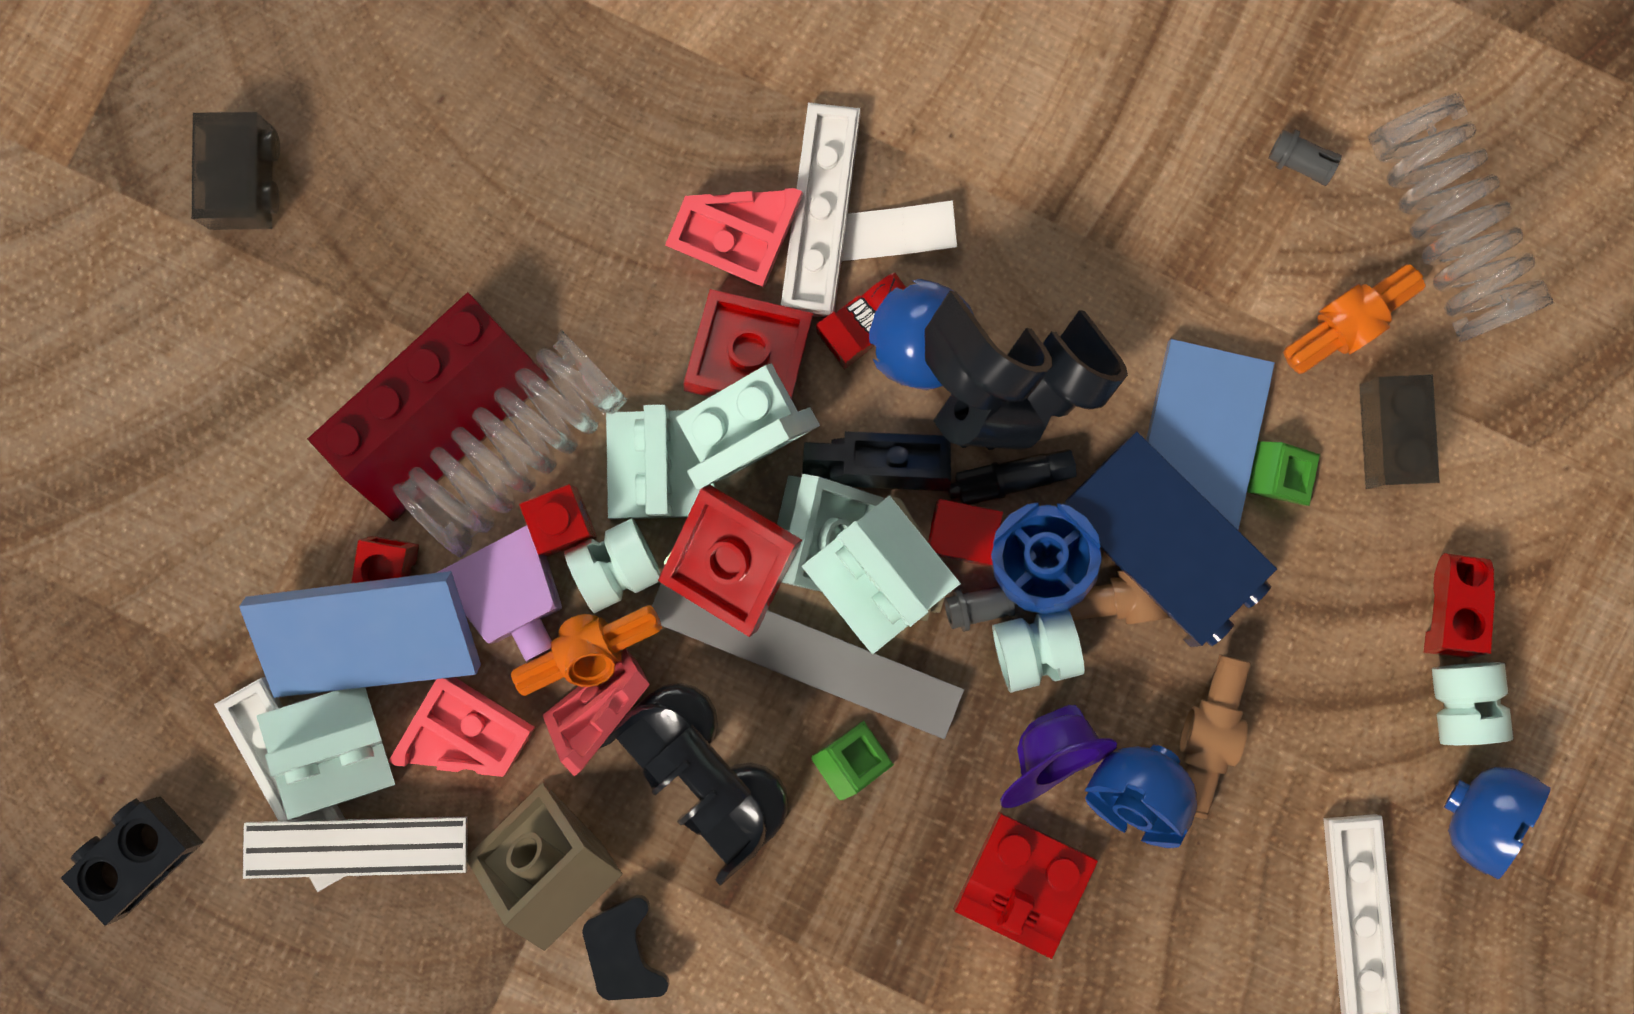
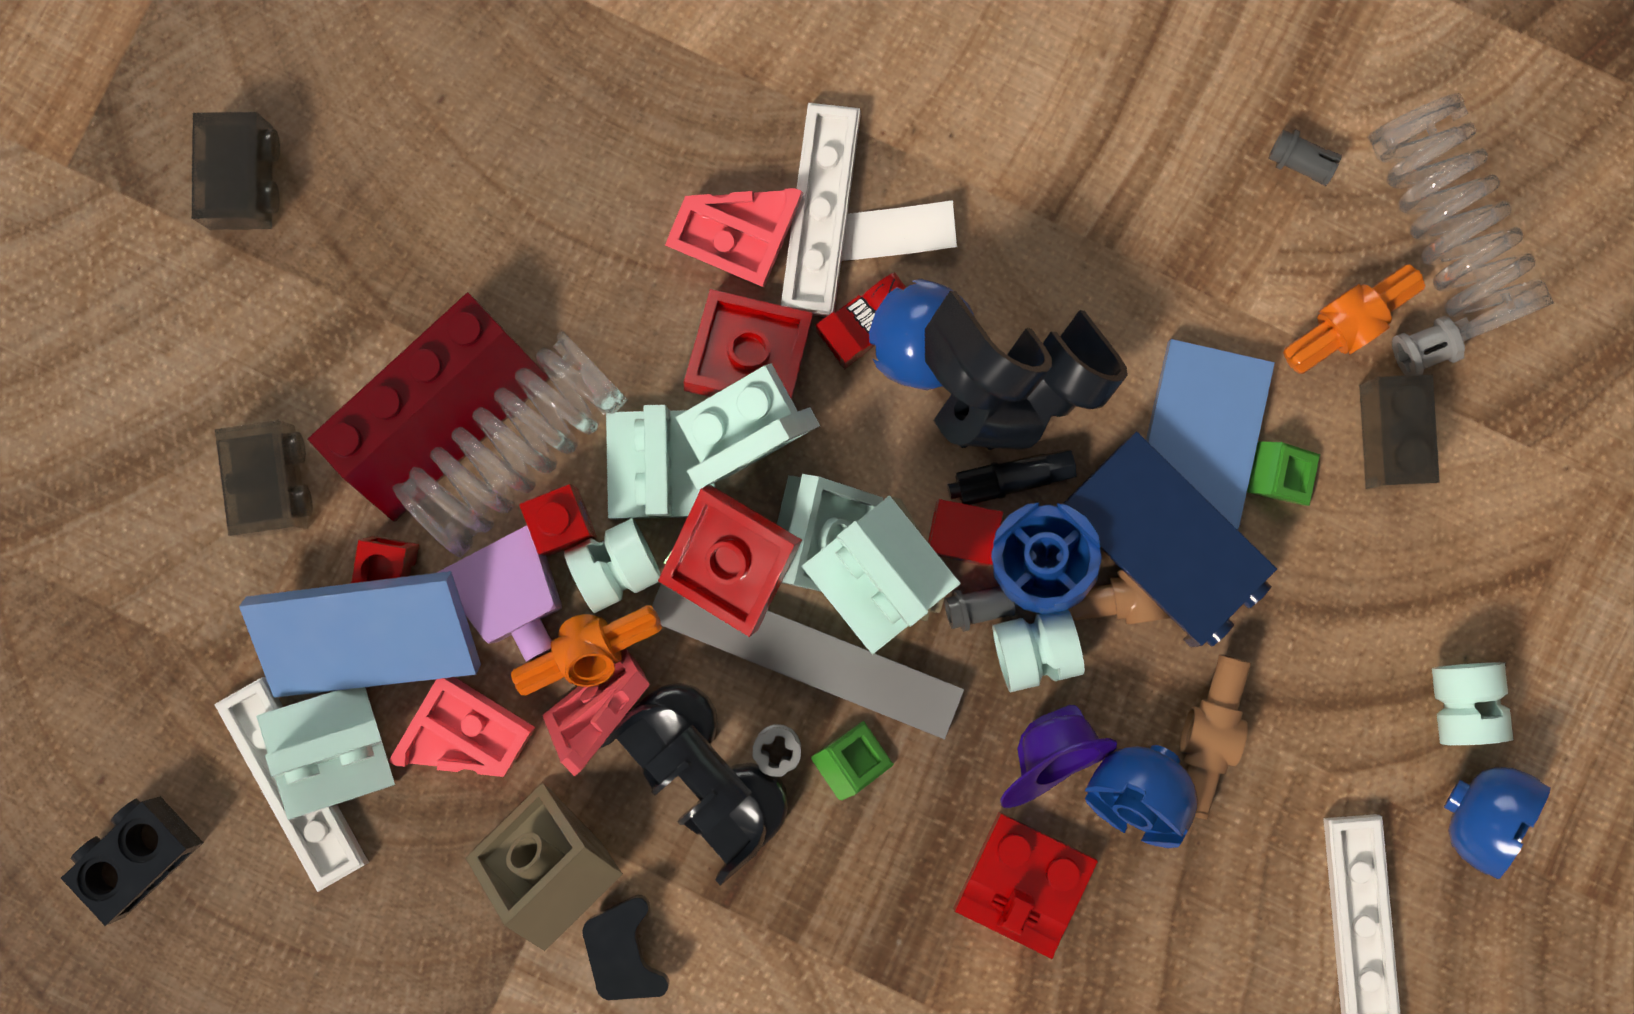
(263, 479): none -> clear smoke brick
(355, 847): white tile -> none
(786, 762): none -> light grey bush
(882, 461): black hinge -> none
(1428, 347): none -> light grey bush
(1462, 607): red leg -> none

